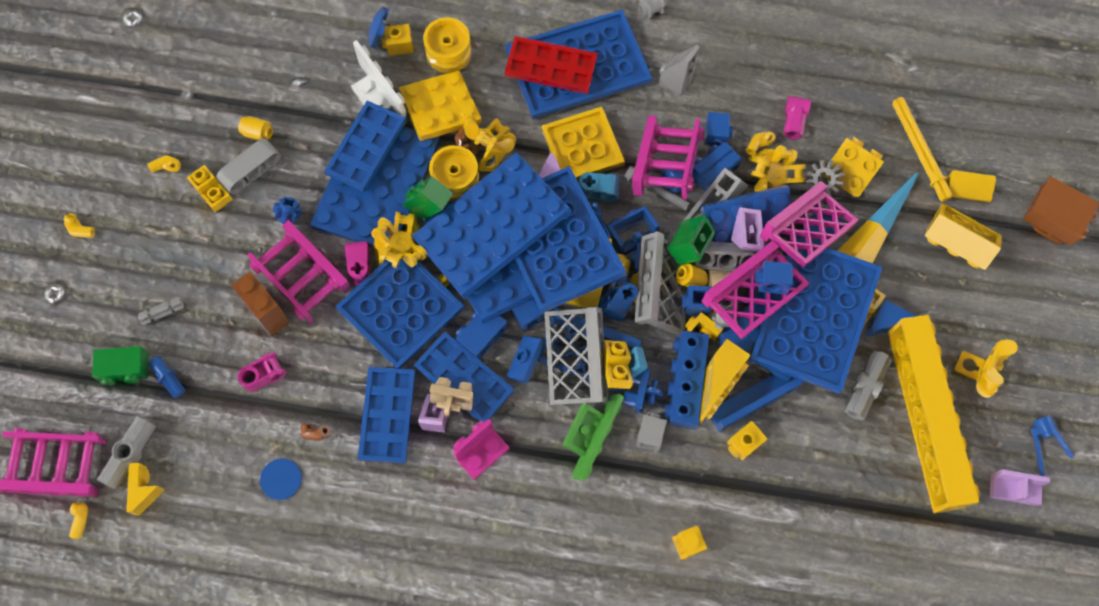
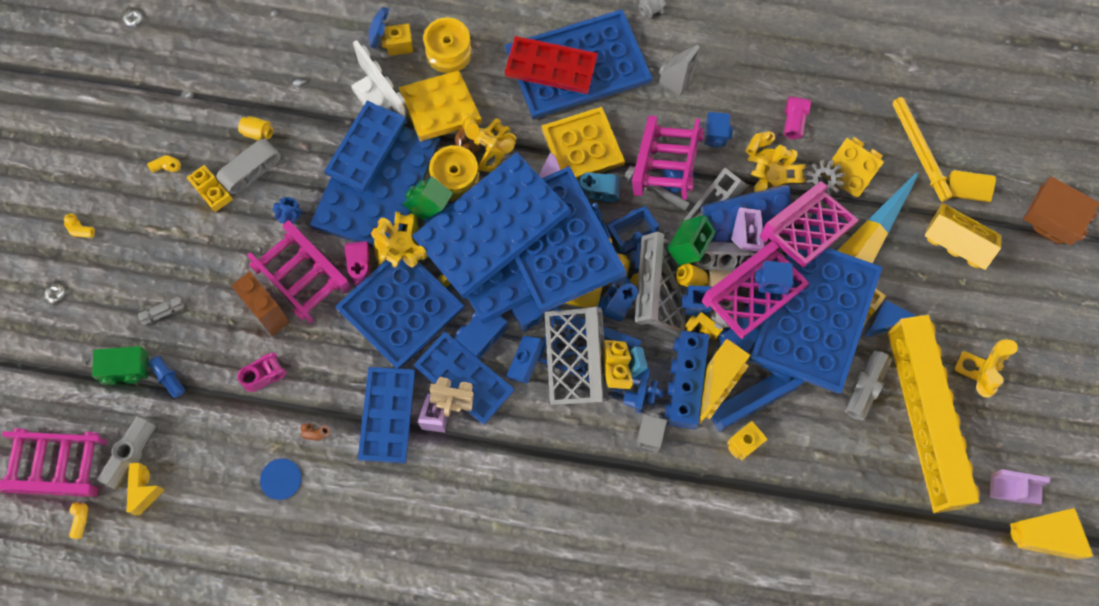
(479, 449): dark pink bracket -> none
(589, 432): bright green bracket -> none
(689, 542): yellow brick -> none
(710, 167): blue brick -> none
(1046, 428): blue plant -> none
(1053, 534): none -> yellow slope

